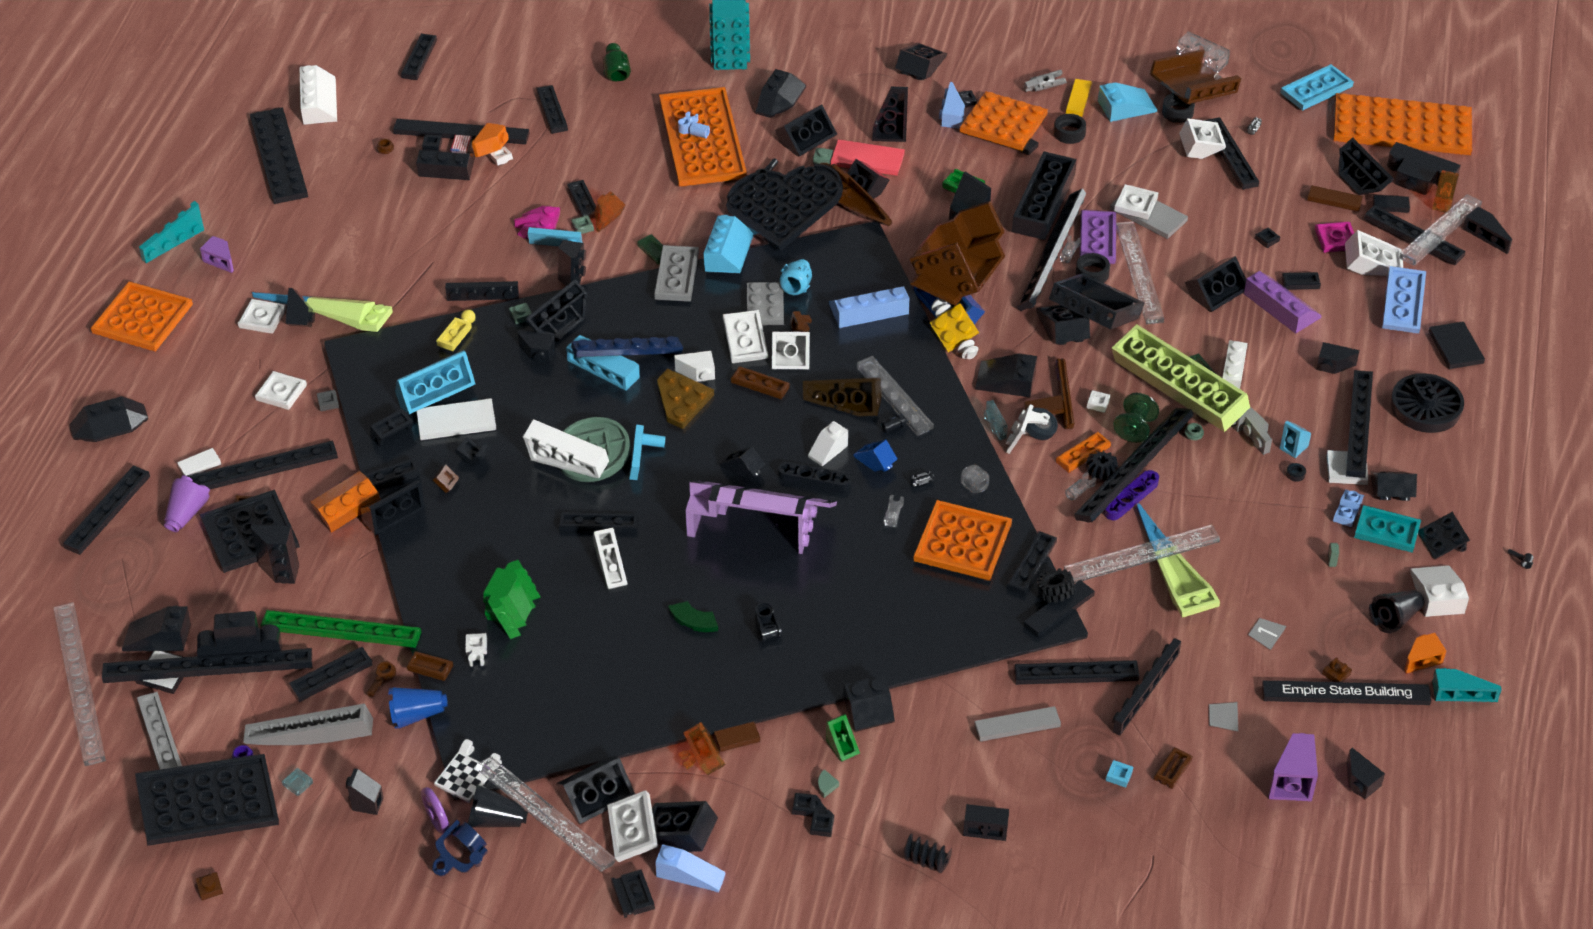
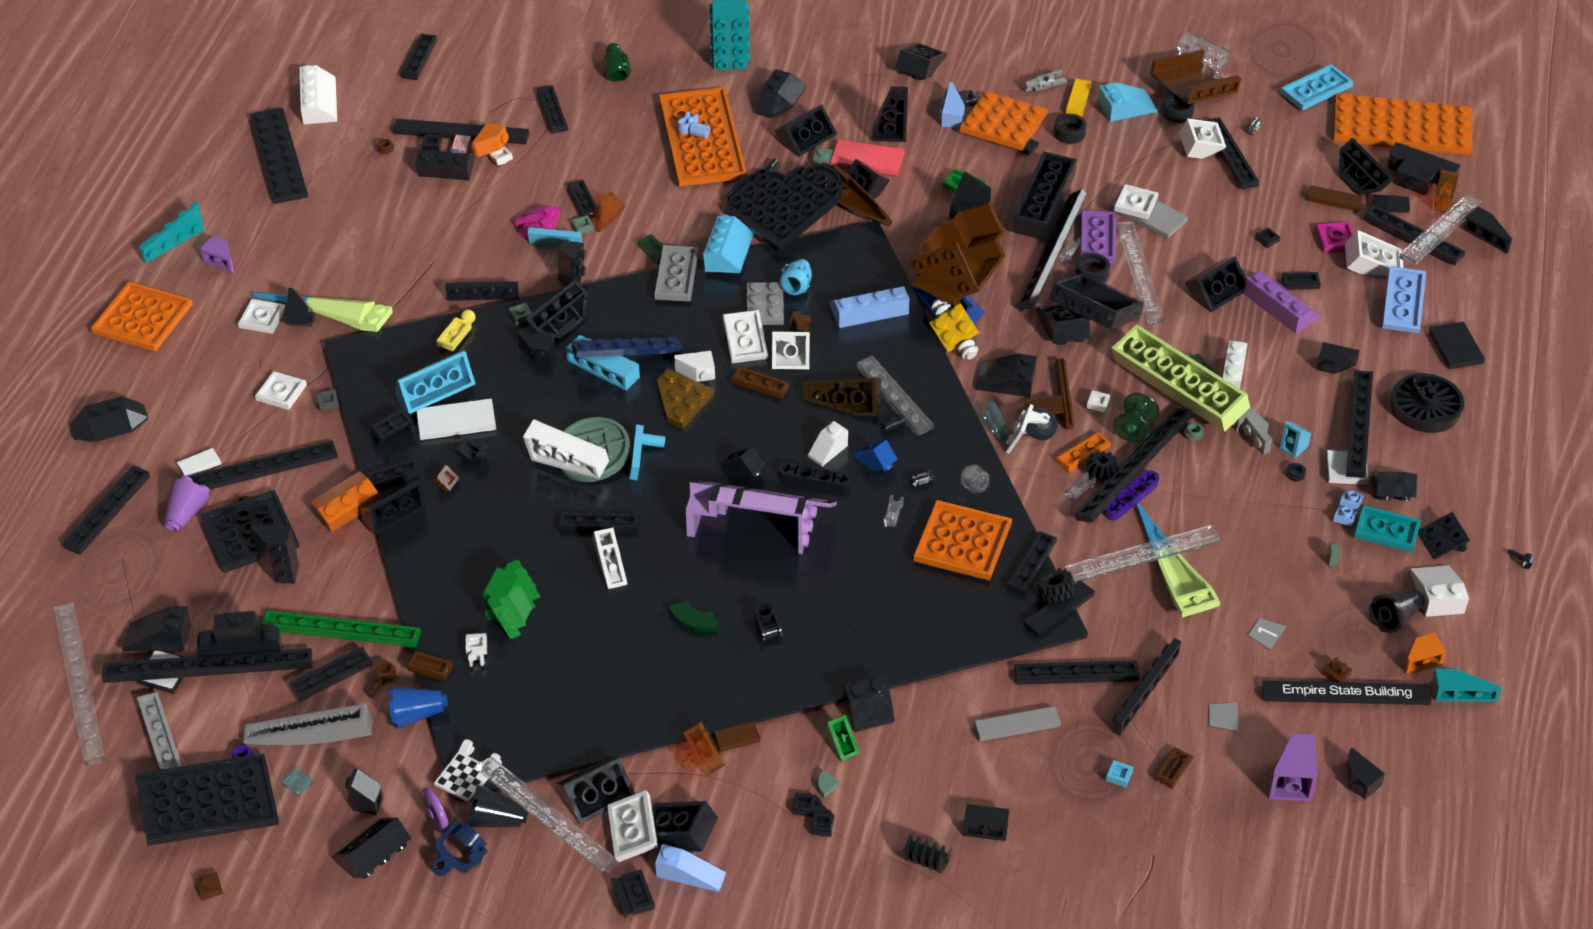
(372, 847): none -> black slope

